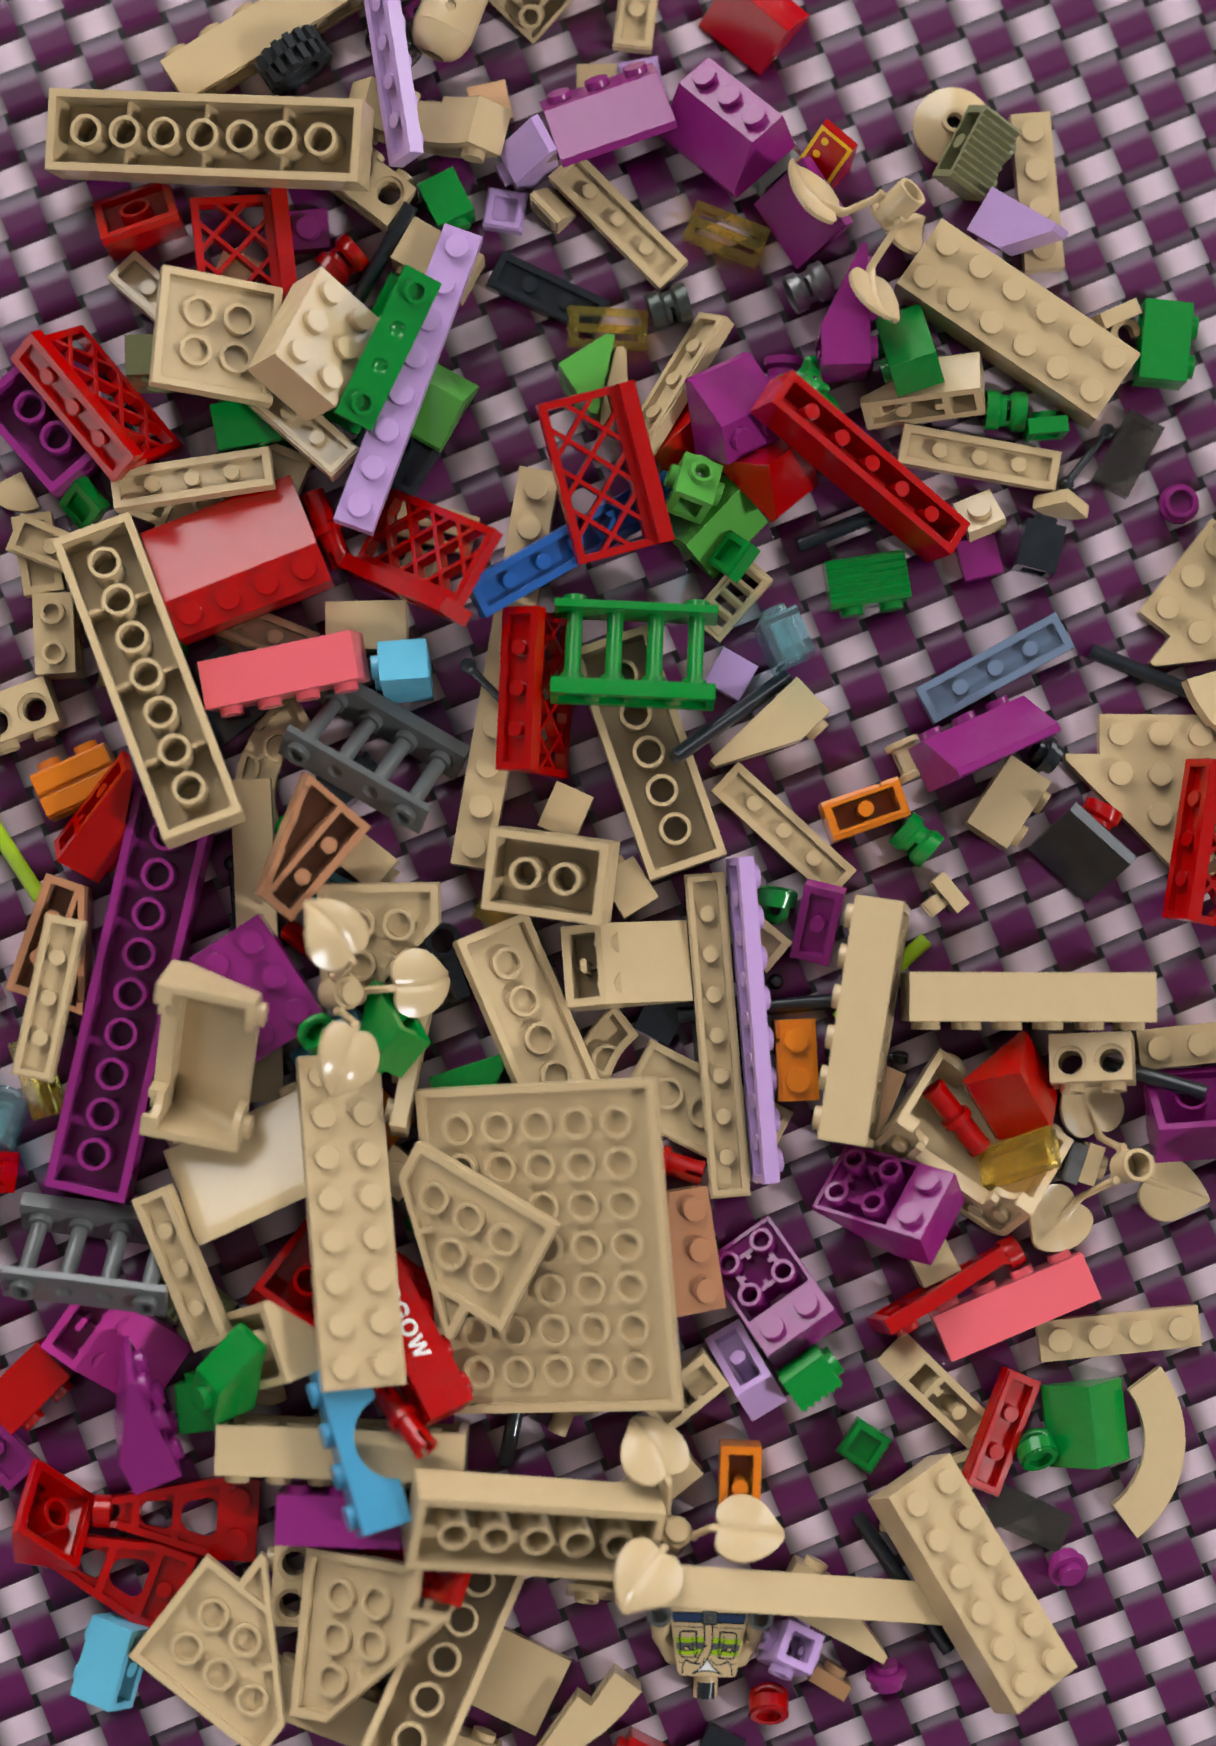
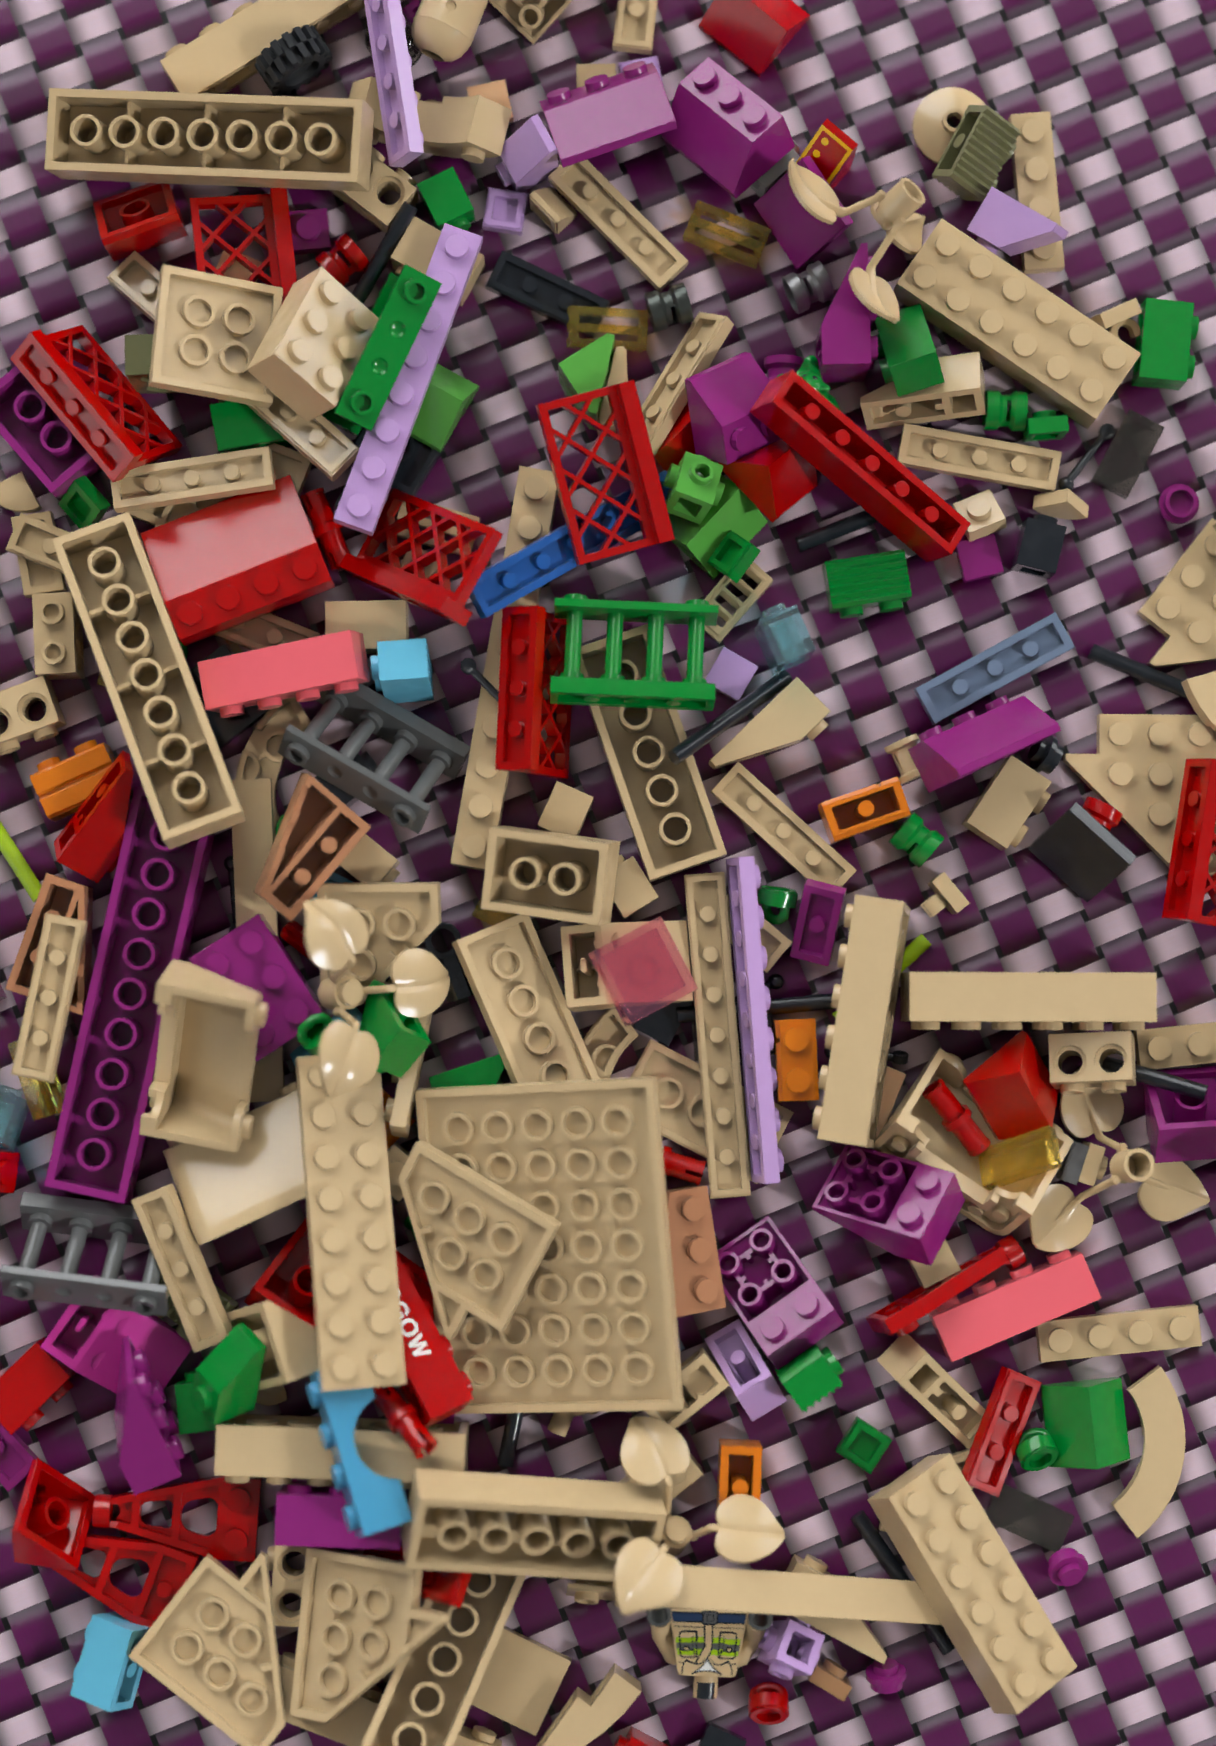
(643, 971): none -> clear pink tile

